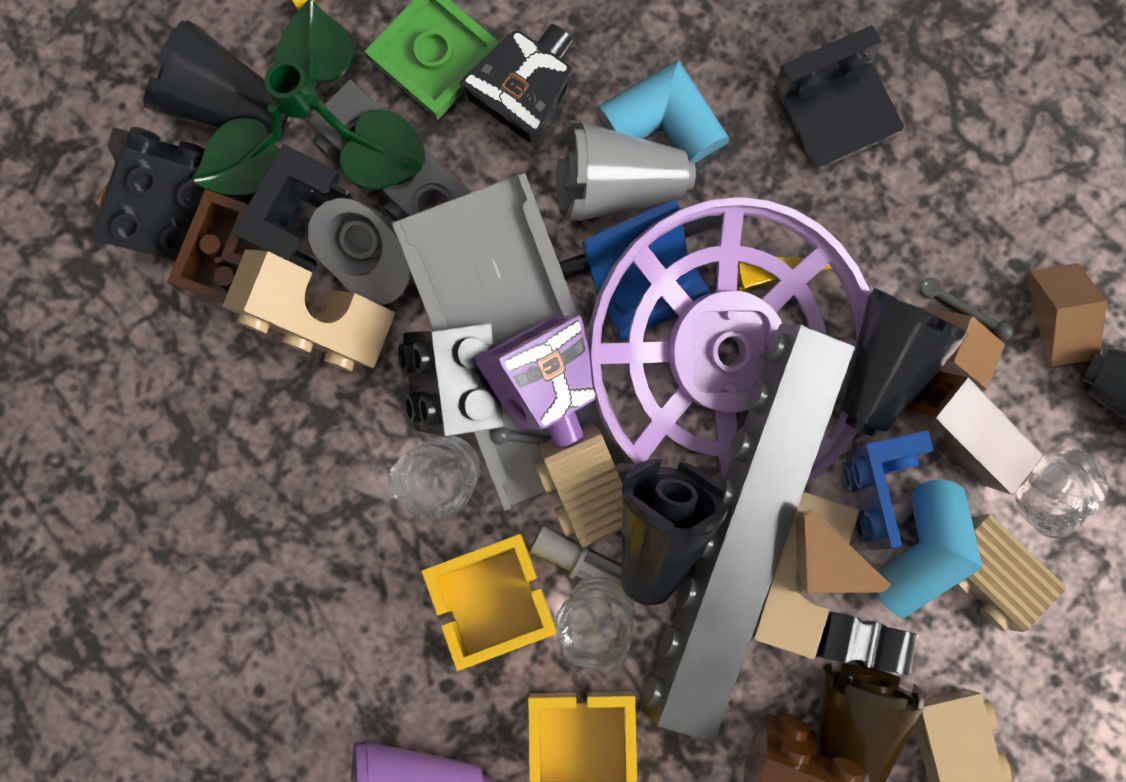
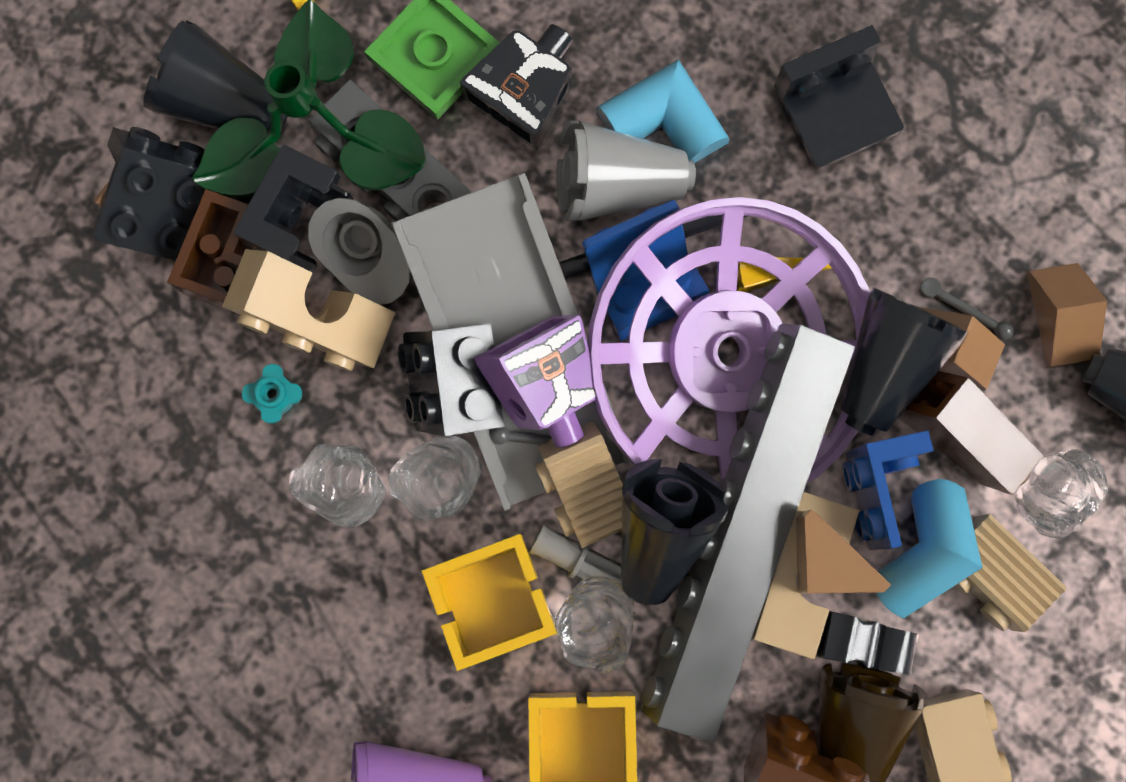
(286, 396): none -> teal plate
(338, 484): none -> clear hair

